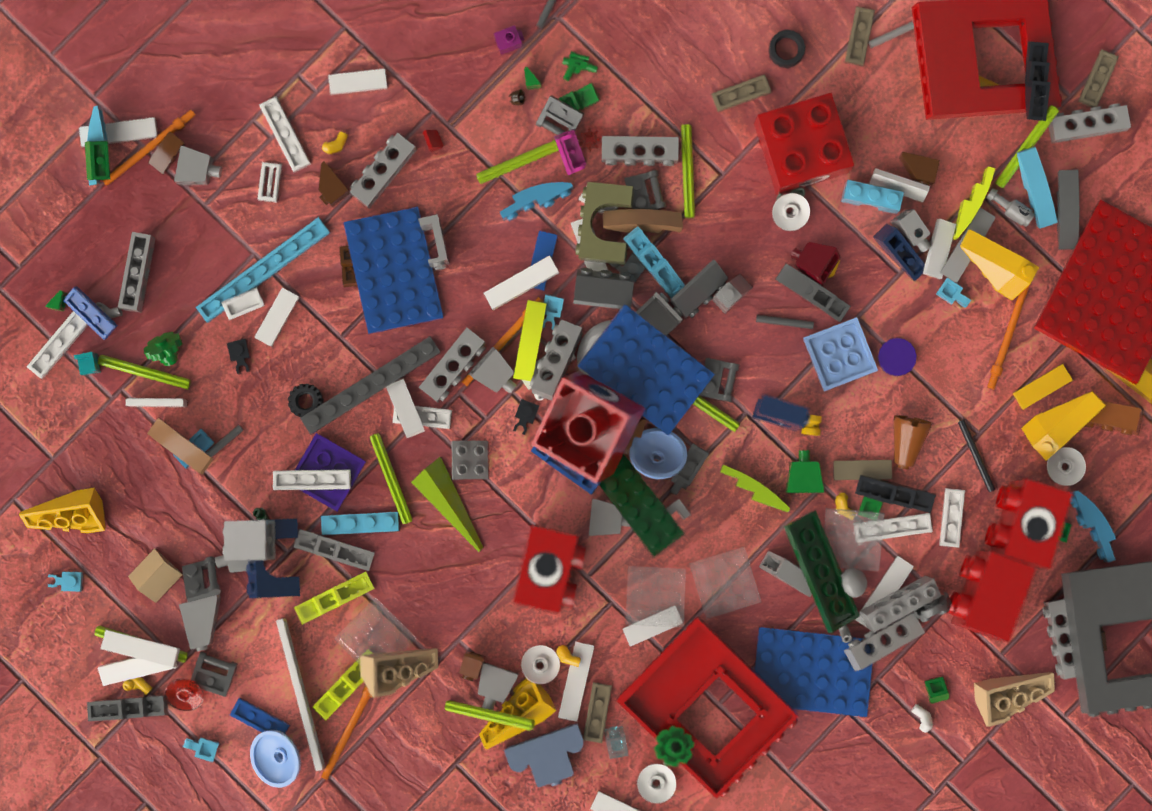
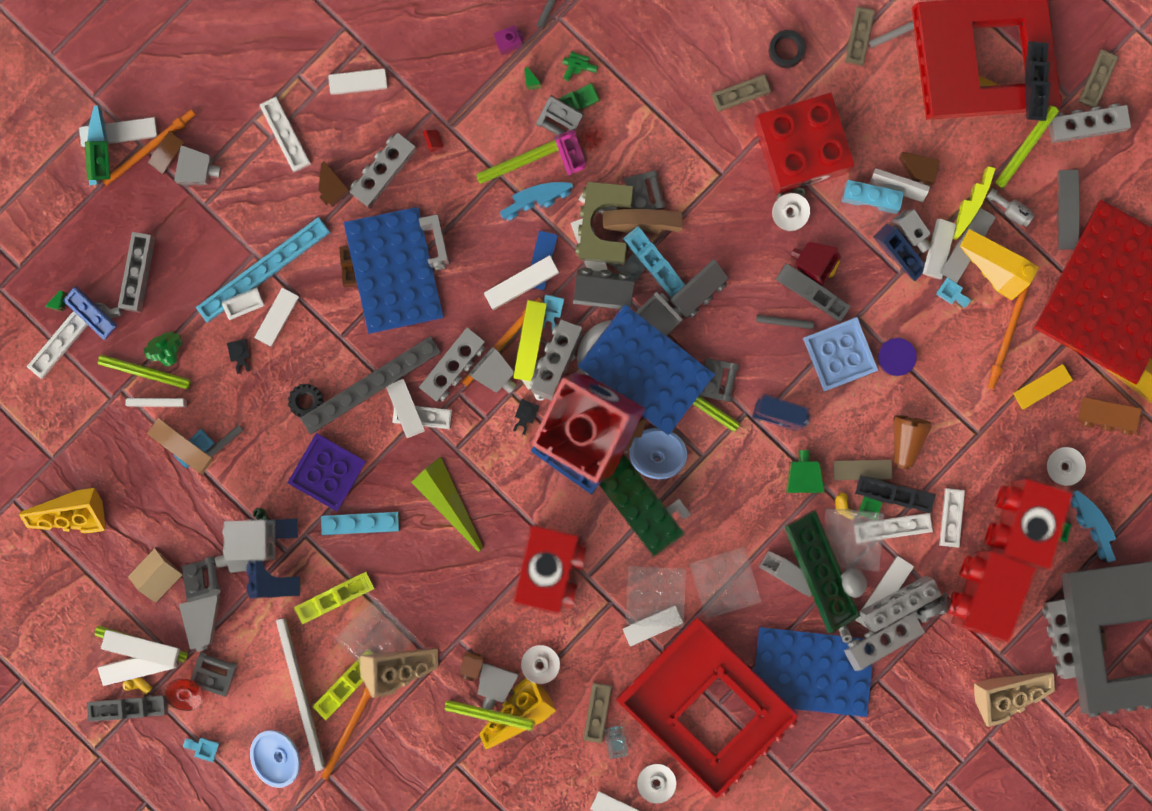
(69, 581): medium azure plate -> none
(88, 363): teal panel -> none
(257, 717): blue tile -> none
(262, 180): white tile -> none
(311, 479): white tile -> none
(333, 549): light grey slope -> none
(335, 146): yellow arm -> none
(391, 478): lime axle -> none
(469, 460): light grey hinge -> none
(517, 97): dark brown hinge -> none
(547, 755): sand blue brick -> none
(566, 657): yellow arm -> none
(576, 682): white tile -> none
(605, 519): light grey torso -> none
(649, 144): light grey brick -> none
(673, 746): green plant -> none
(688, 179): lime axle -> none
(695, 459): dark grey hinge -> none
(731, 293): light grey slope -> none
(760, 492): lime slope -> none
(813, 426): yellow wheel -> none
(926, 719): white arm -> none
(937, 690): green slope -> none
(976, 456): black bar -> none
(1037, 187): medium azure slope -> none
(1058, 425): yellow wedge -> none

